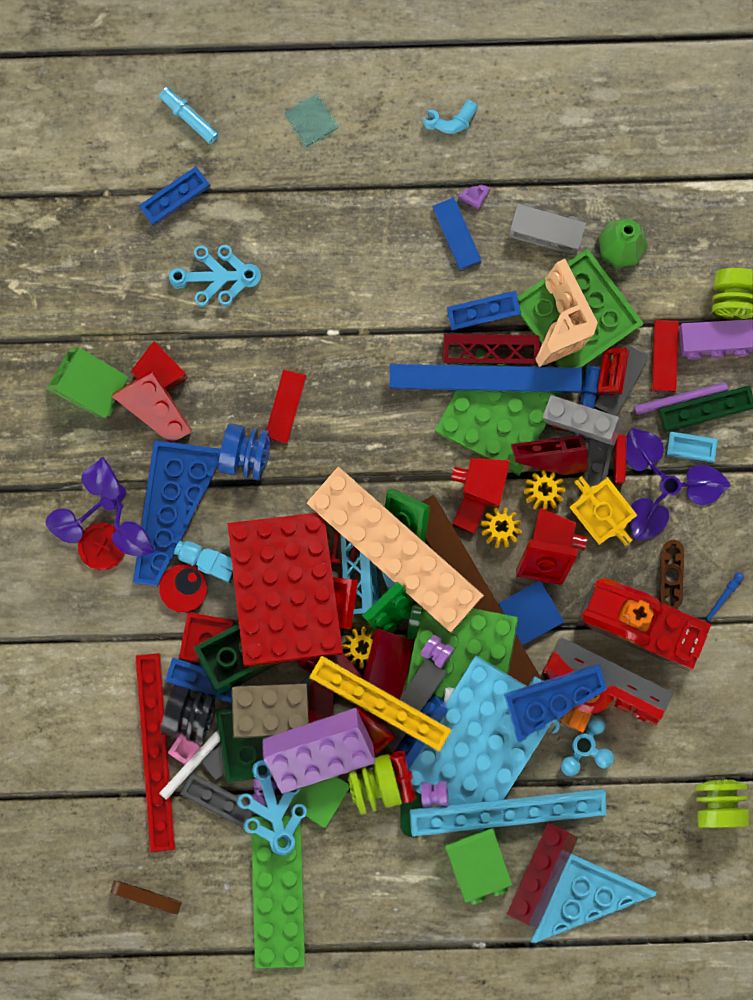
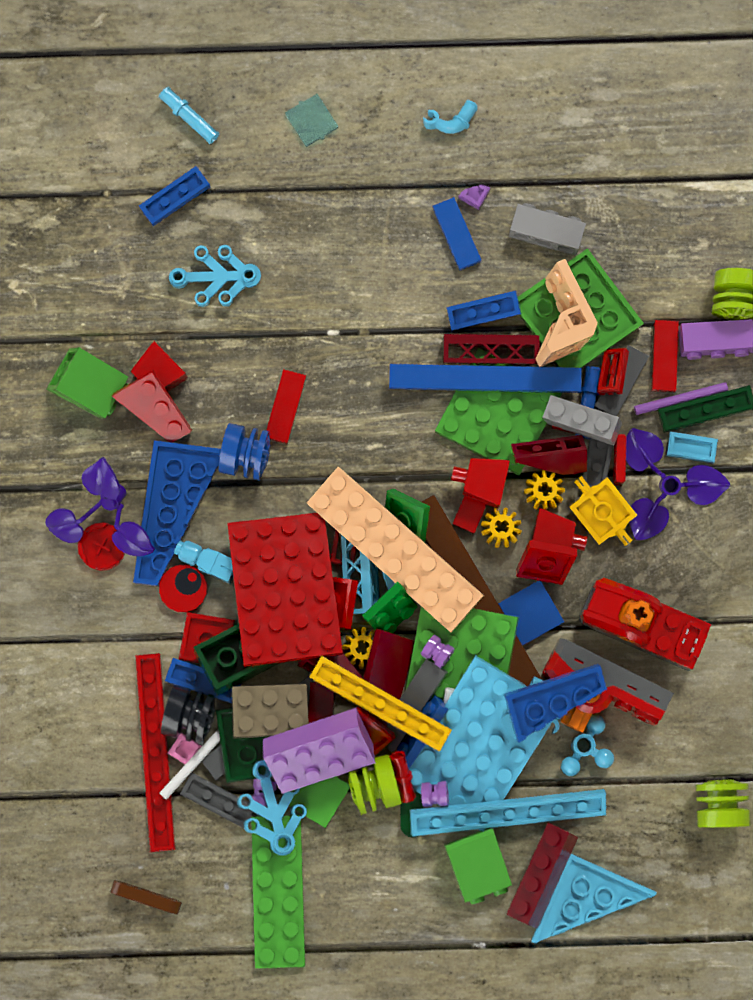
(414, 622): dark green tile -> none
(622, 243): bright green cone -> none
(677, 593): reddish brown beam -> none
(731, 586): blue piece -> none

